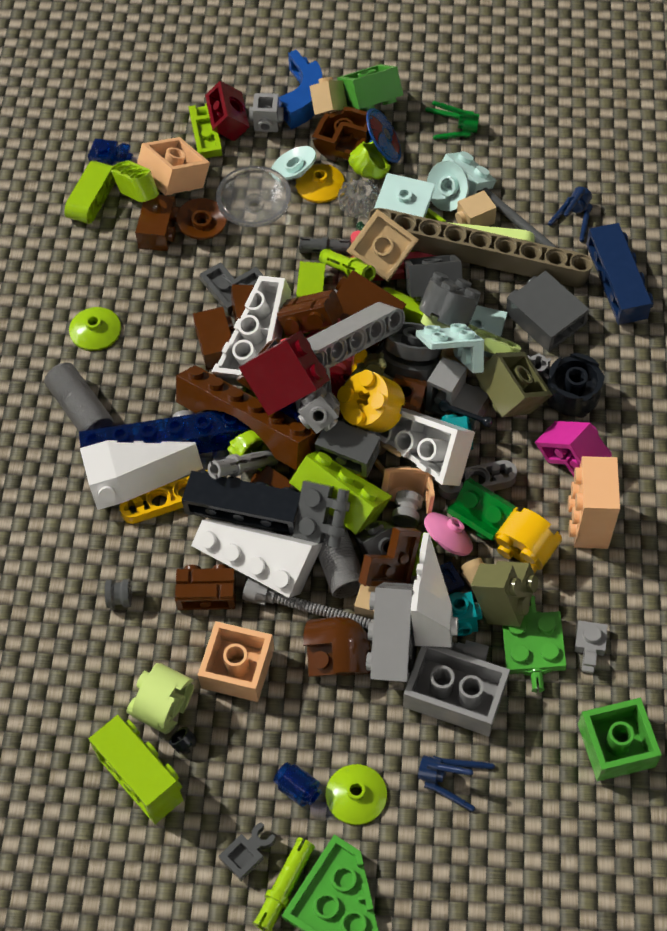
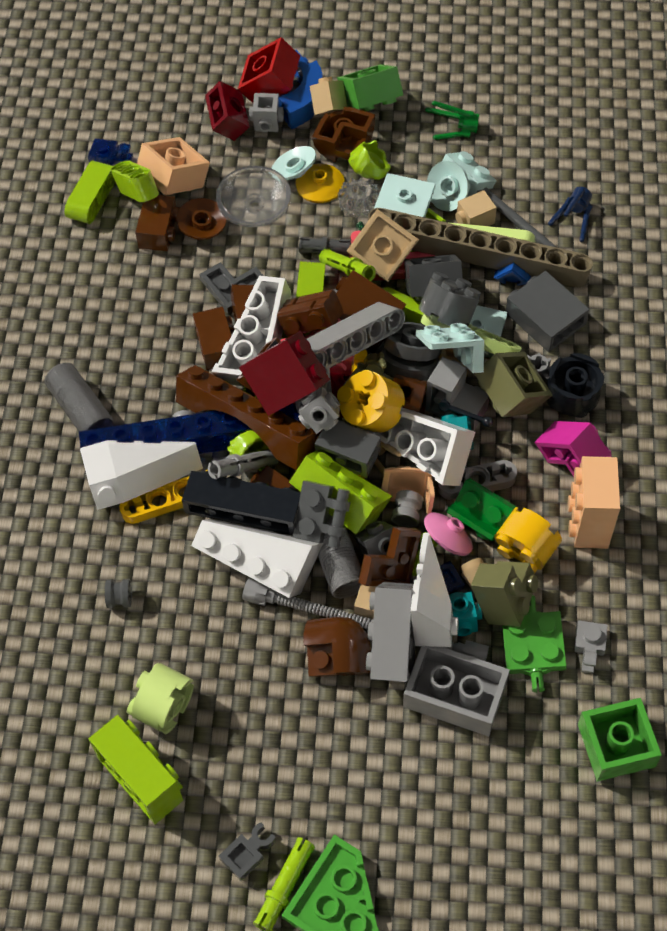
(96, 336): lime dish -> none
(182, 740): black hinge -> none
(205, 588): reddish brown brick -> none
(206, 140): lime plate -> none
(236, 661): light nougat brick -> none
(269, 70): none -> red brick
(297, 784): clear blue brick -> none
(356, 808): lime dish -> none
(383, 135): shield -> none
(435, 768): dark blue plant -> none
(512, 273): none -> blue tile
(619, 273): dark blue brick -> none

